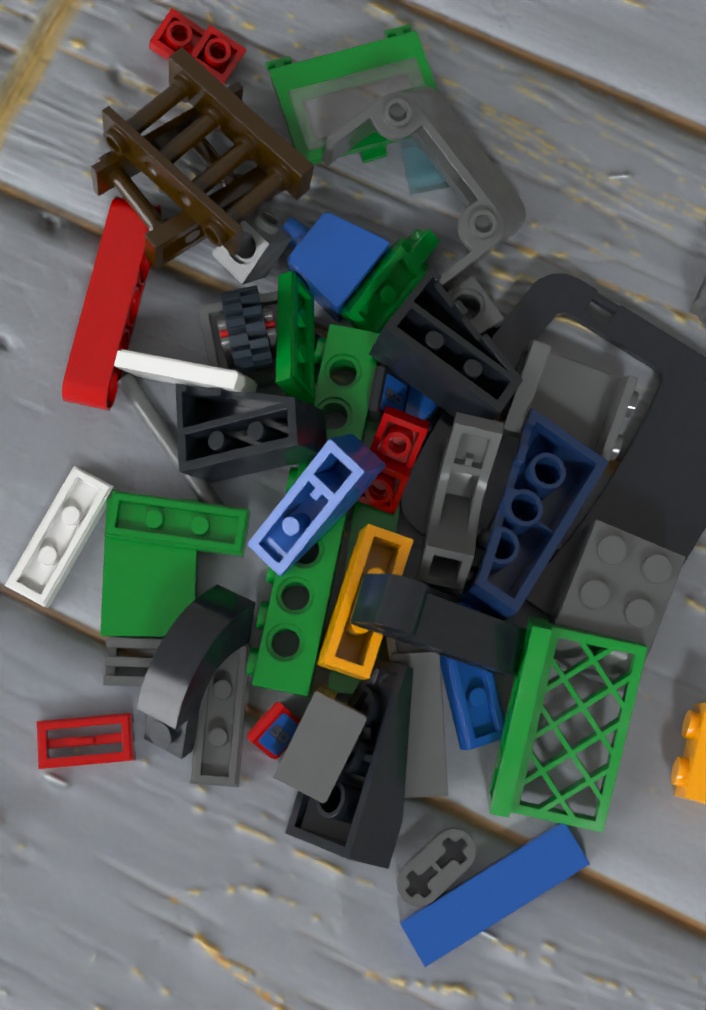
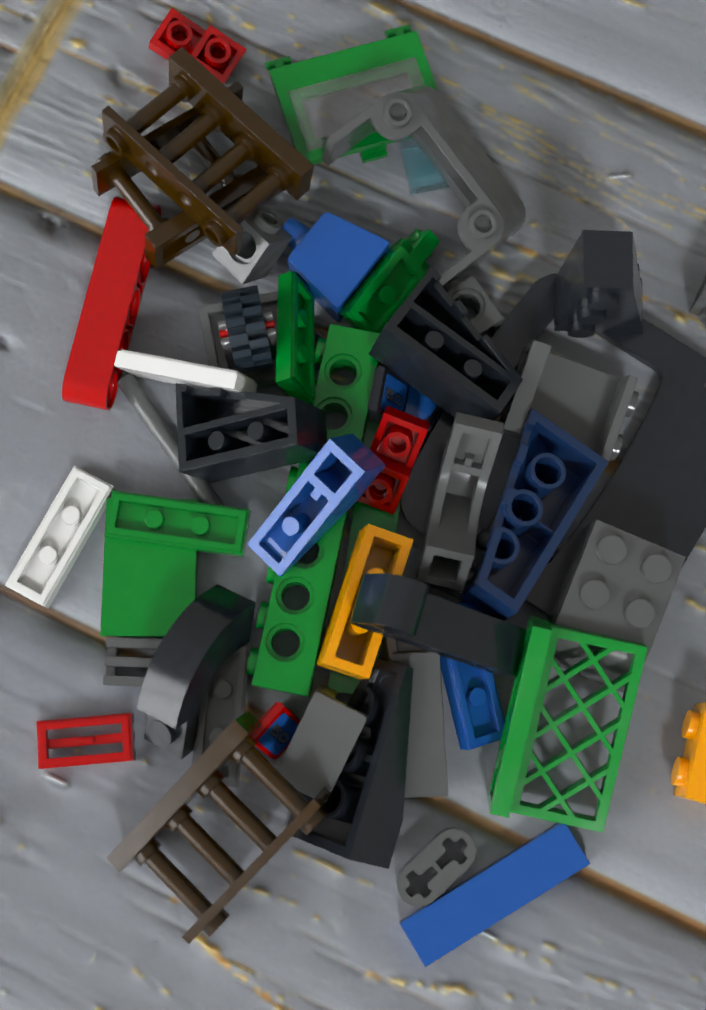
(175, 814): none -> dark brown fence
(599, 286): none -> black wedge

